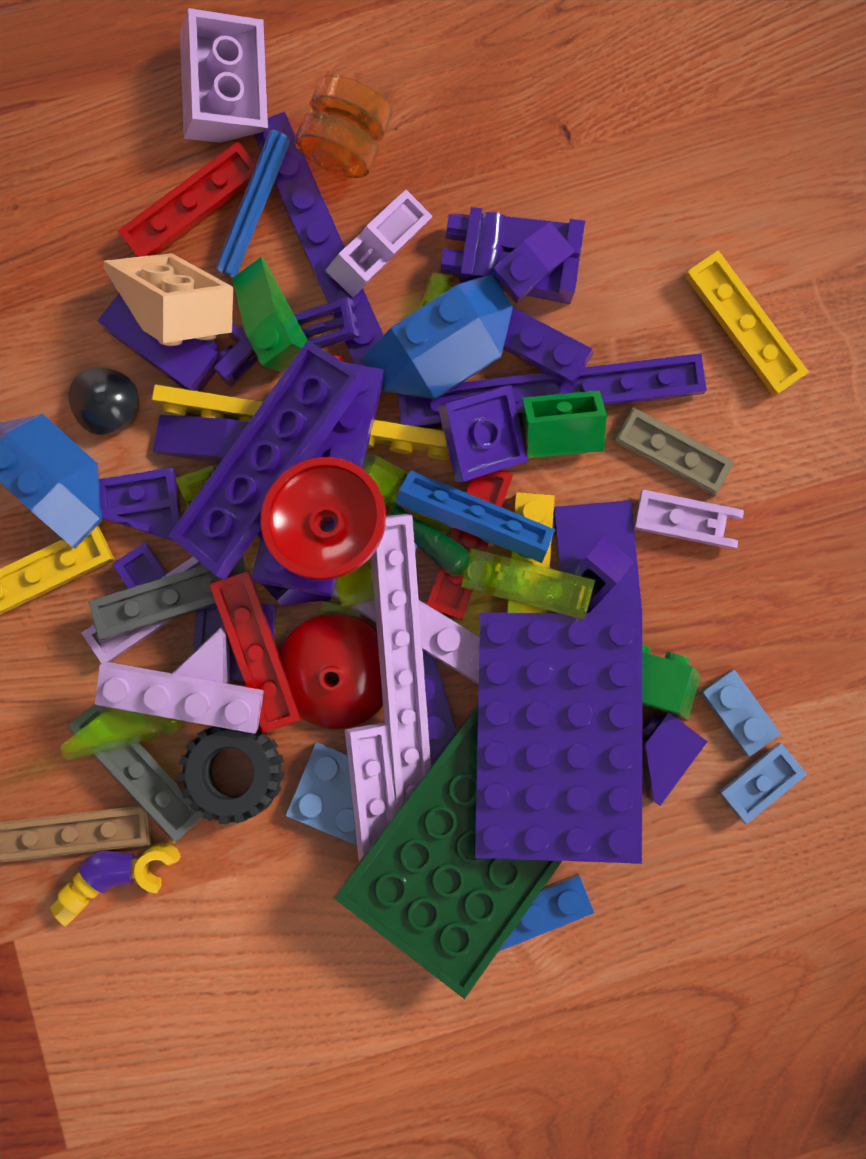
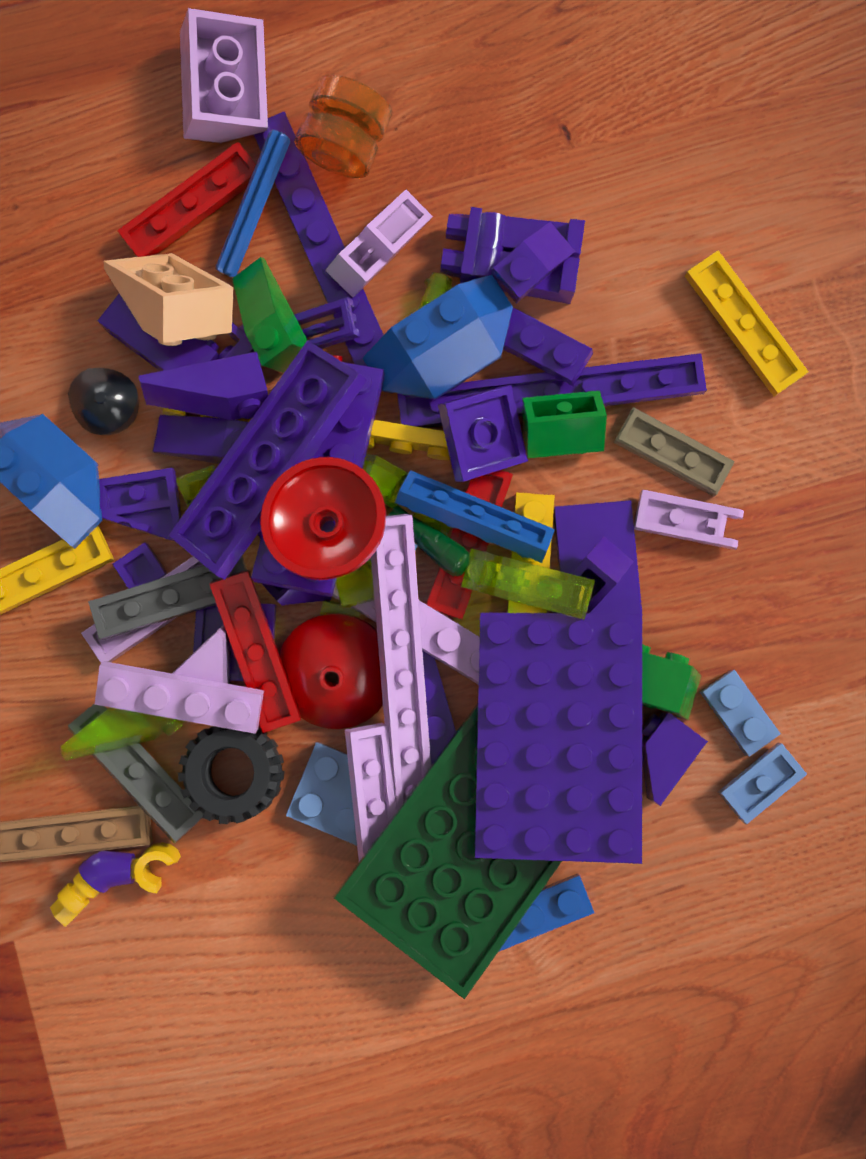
(216, 388): none -> dark purple slope

